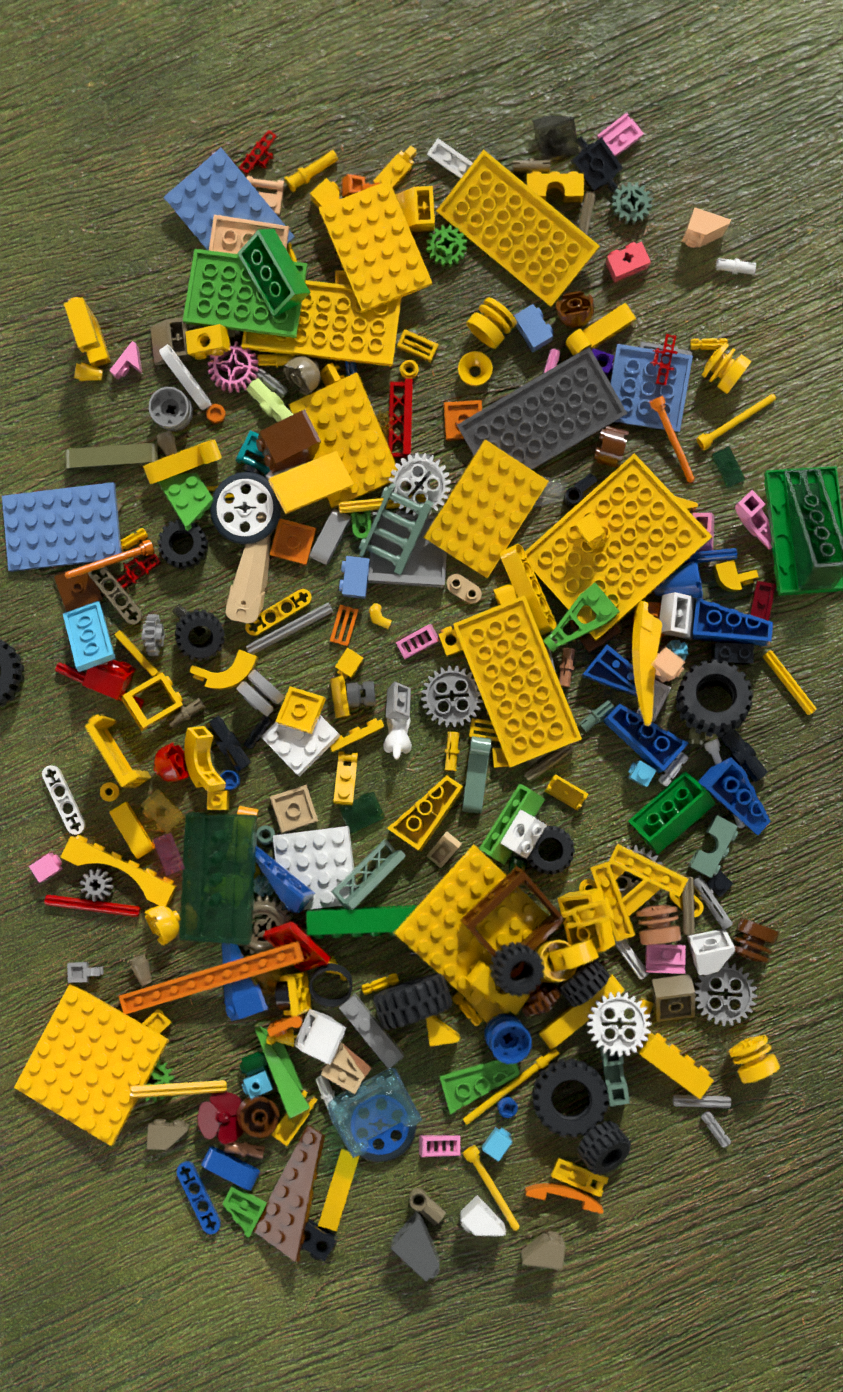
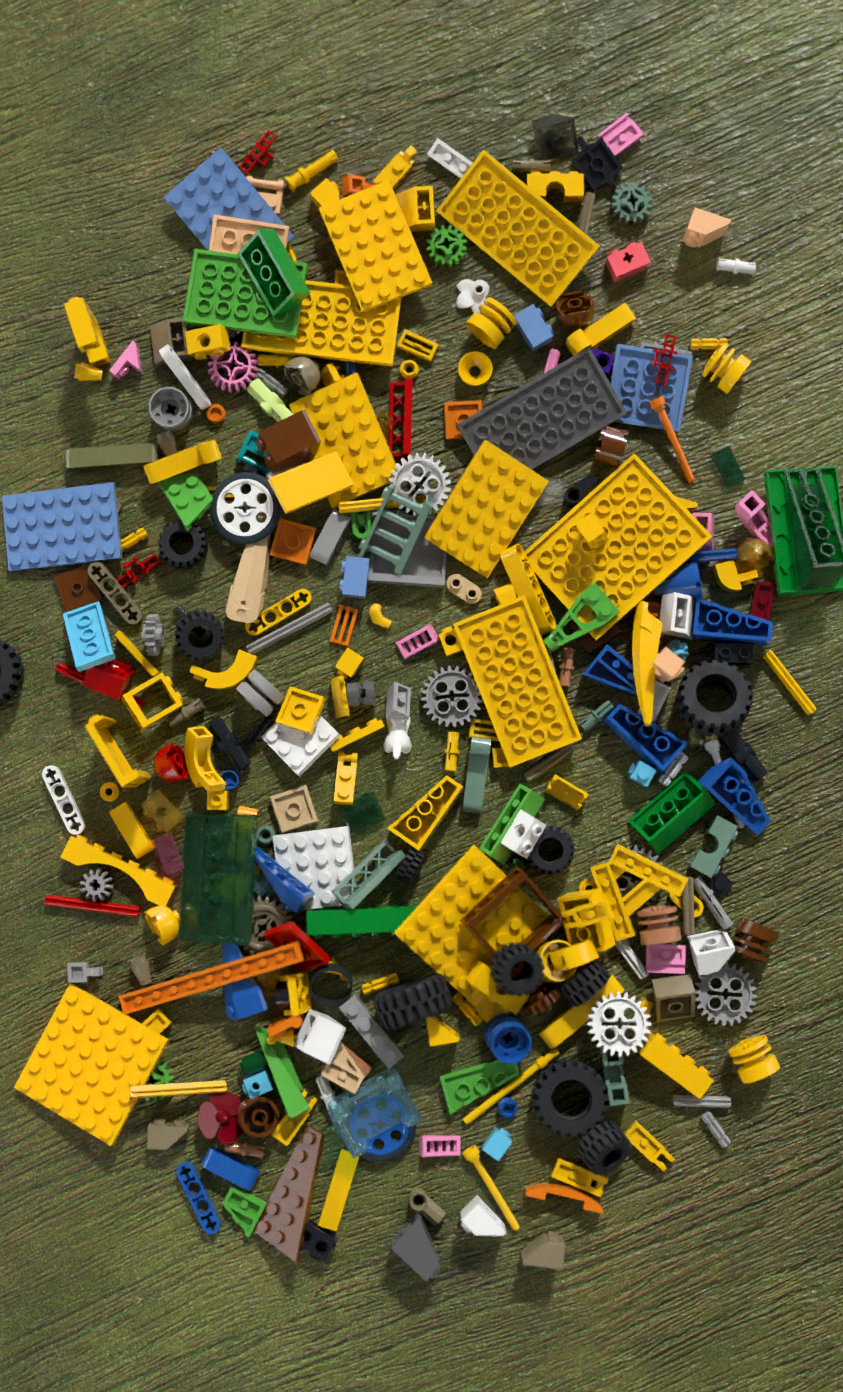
(46, 867): bright pink brick -> none
(145, 548): orange piece -> none
(409, 865): none -> black tyre
(444, 849): tan slope -> none
(469, 296): none -> white plate
(647, 1144): none -> yellow hinge
(706, 440): yellow piece -> none
(753, 555): none -> clear yellow cylinder

